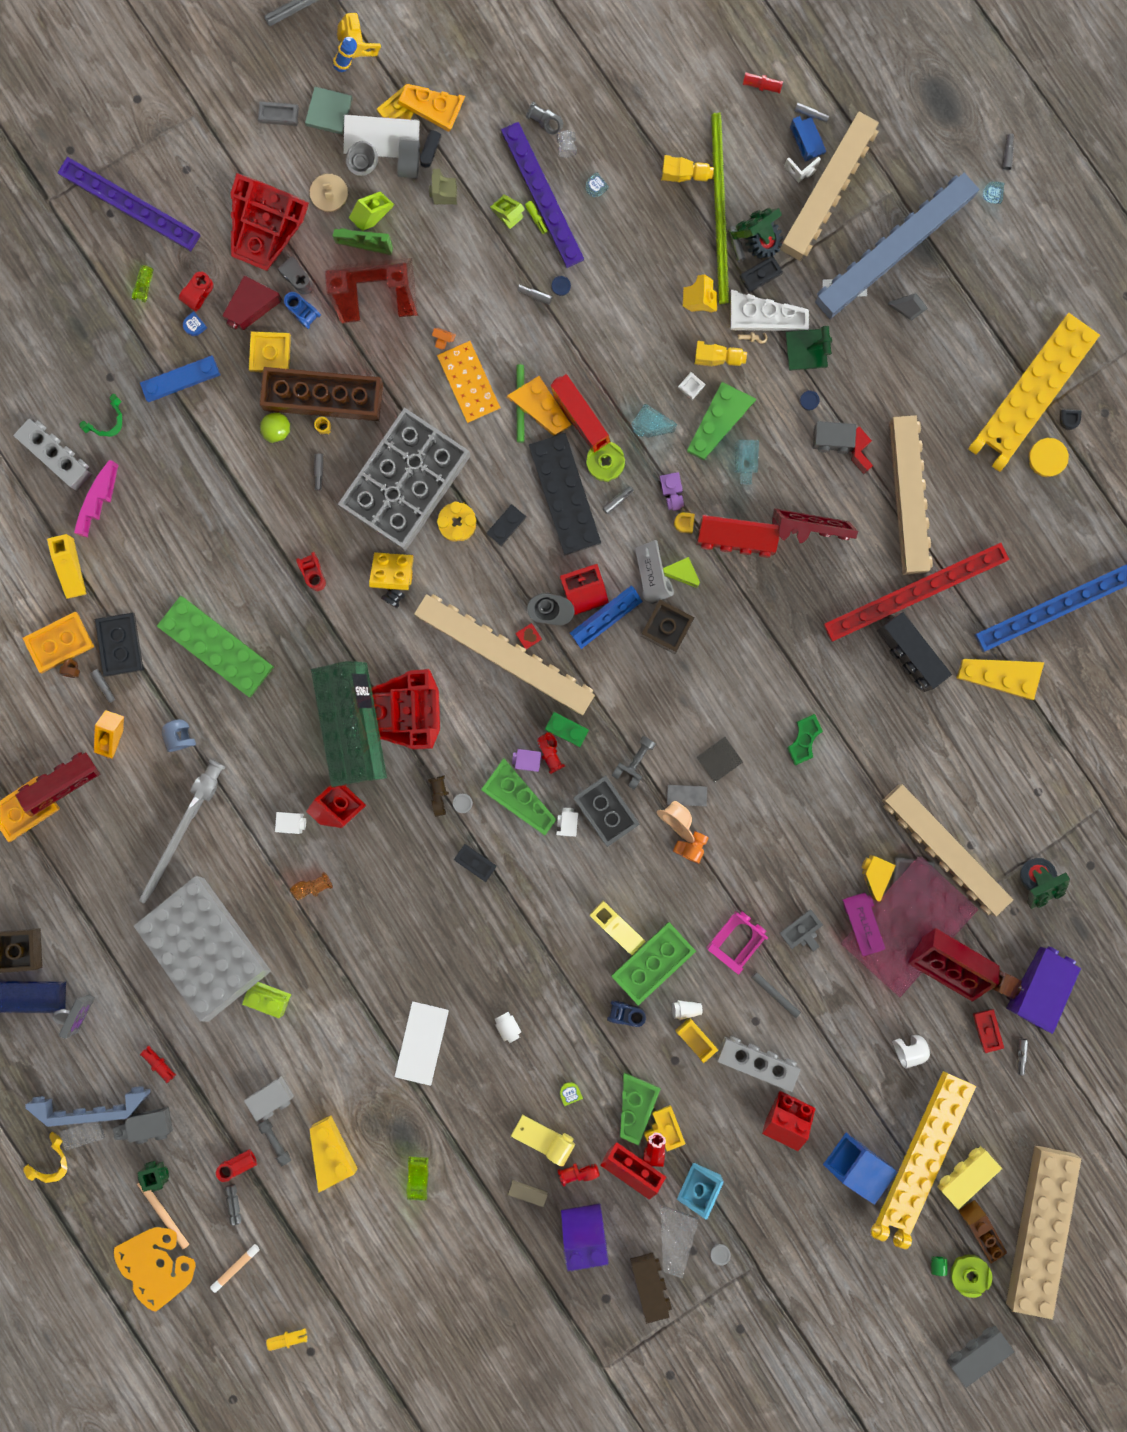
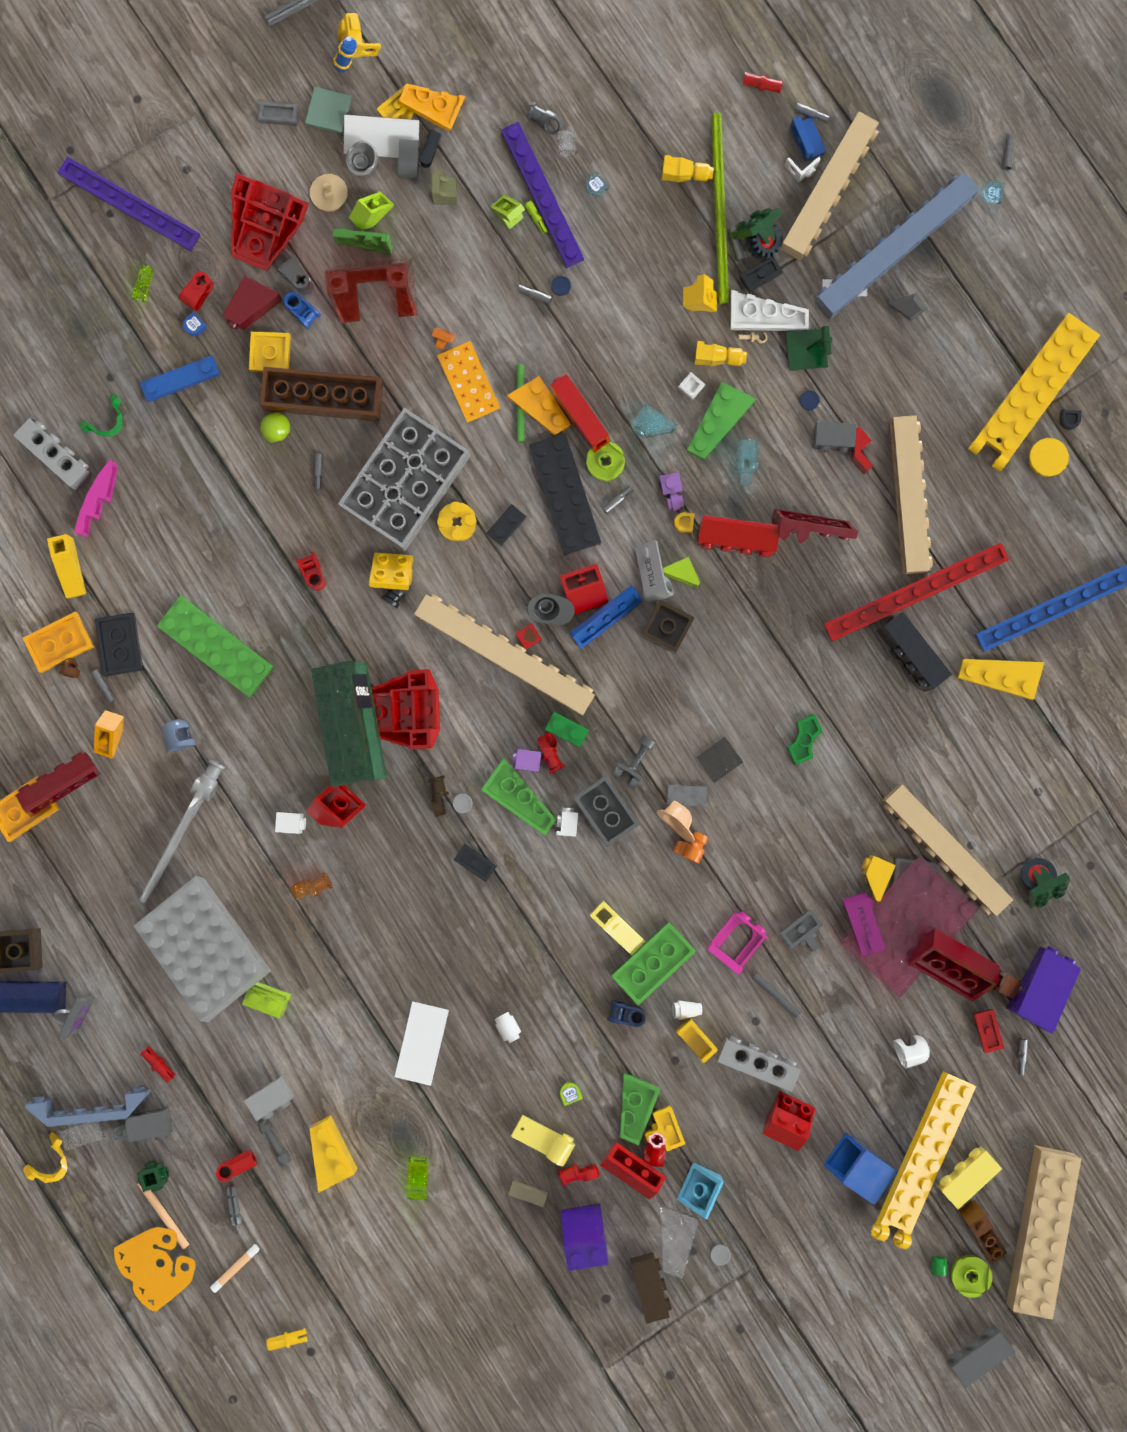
(319, 422): yellow hose -> none

